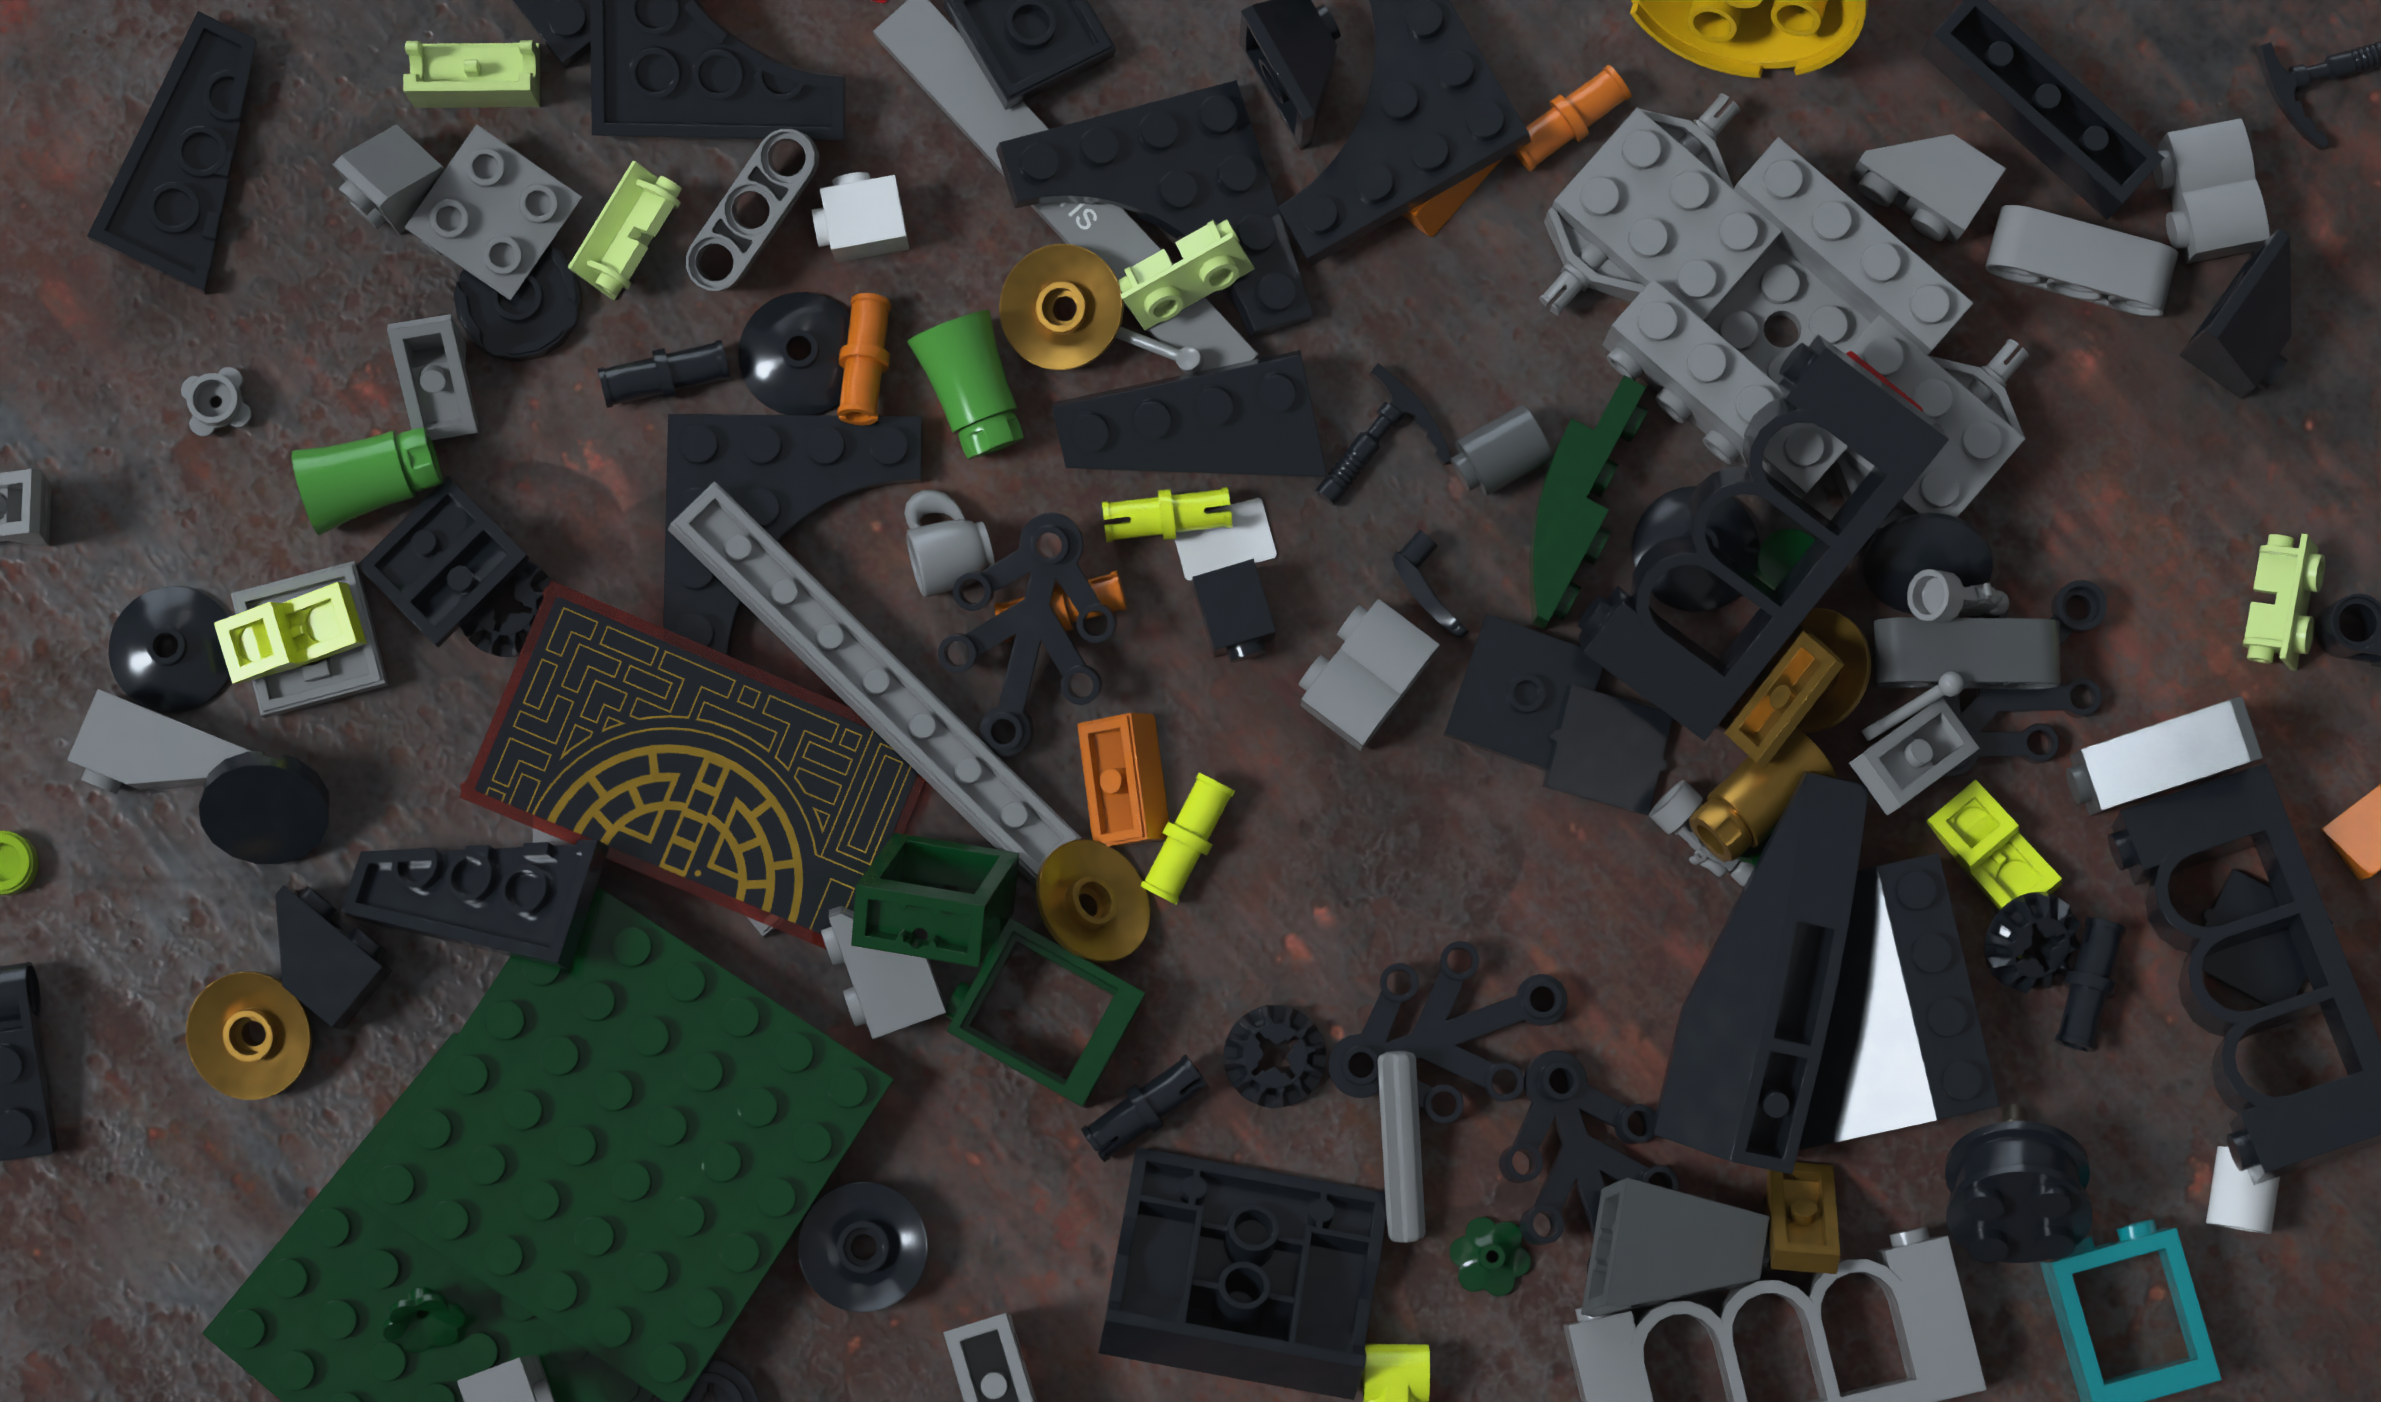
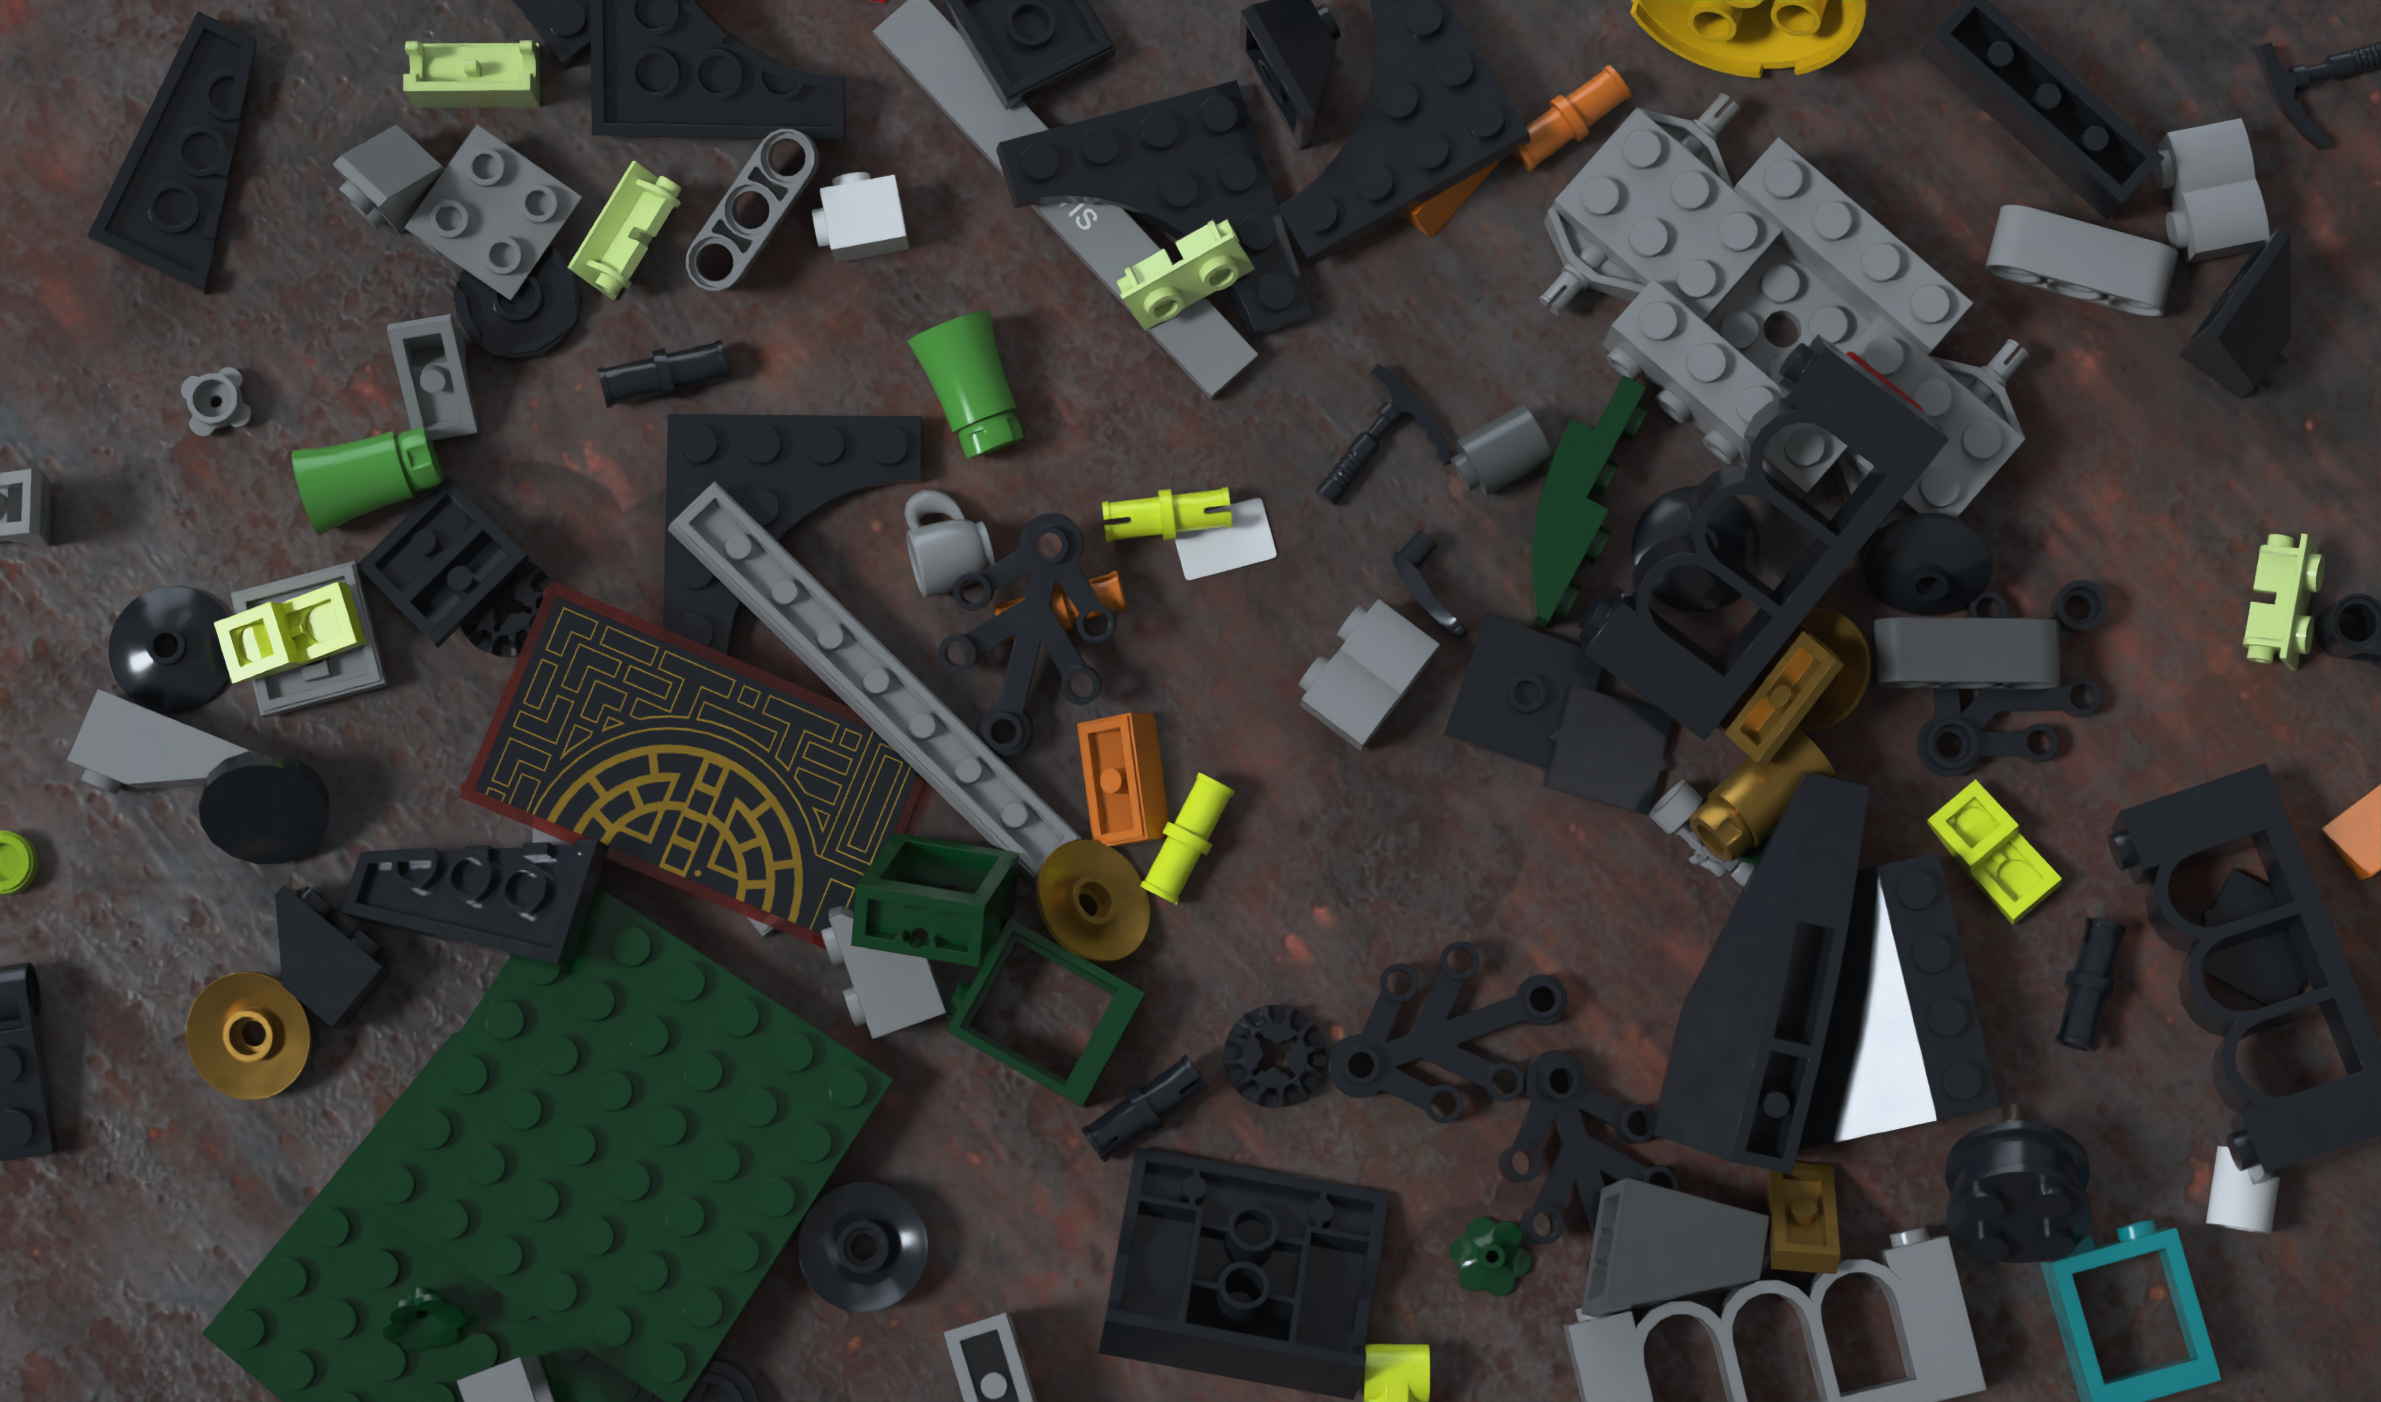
(788, 384): black dish -> none
(864, 359): orange pin -> none
(1032, 301): pearl gold dish -> none
(1187, 358): light grey hinge -> none
(1211, 421): black wing -> none
(1234, 611): black brick -> none
(1401, 1146): light grey axle -> none
(1780, 554): dark green tile -> none
(1914, 756): light grey slope -> none
(1932, 180): light grey slope -> none
(1941, 597): light grey piece -> none
(1949, 684): light grey hinge -> none
(2011, 935): black gear -> none
(2163, 757): slope -> none

